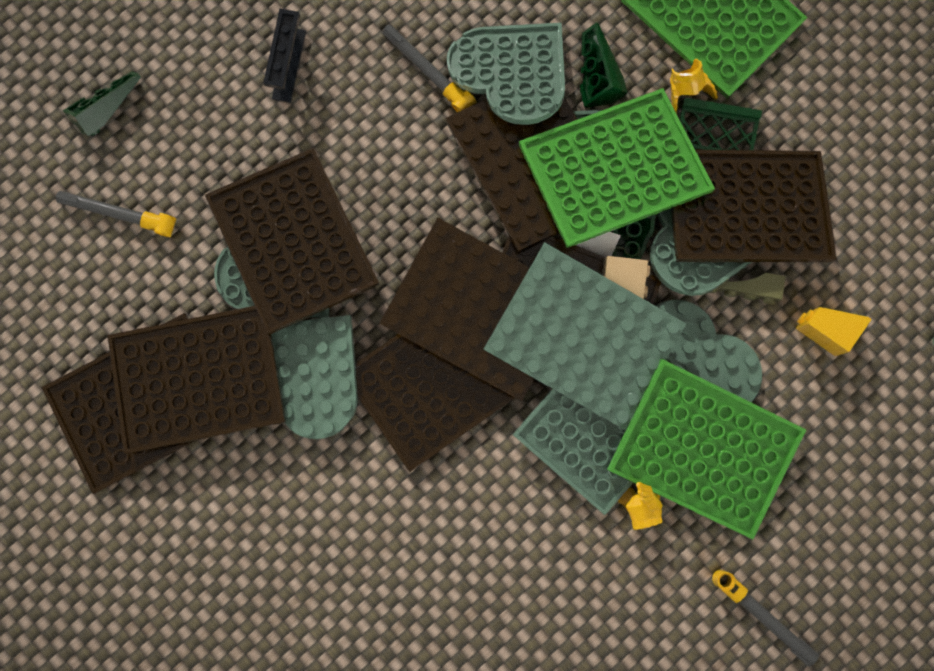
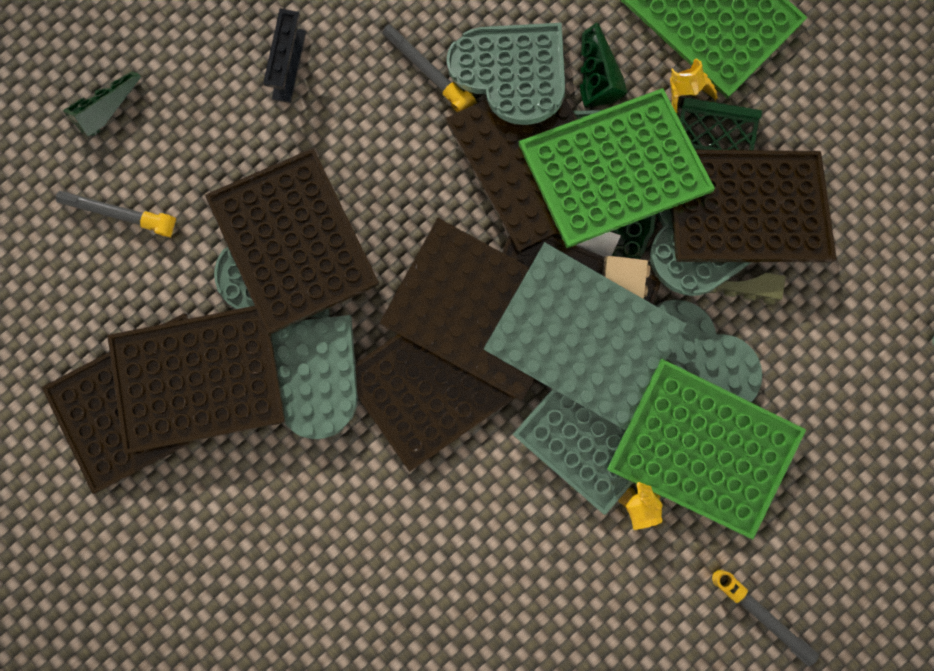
(832, 329): yellow slope -> none

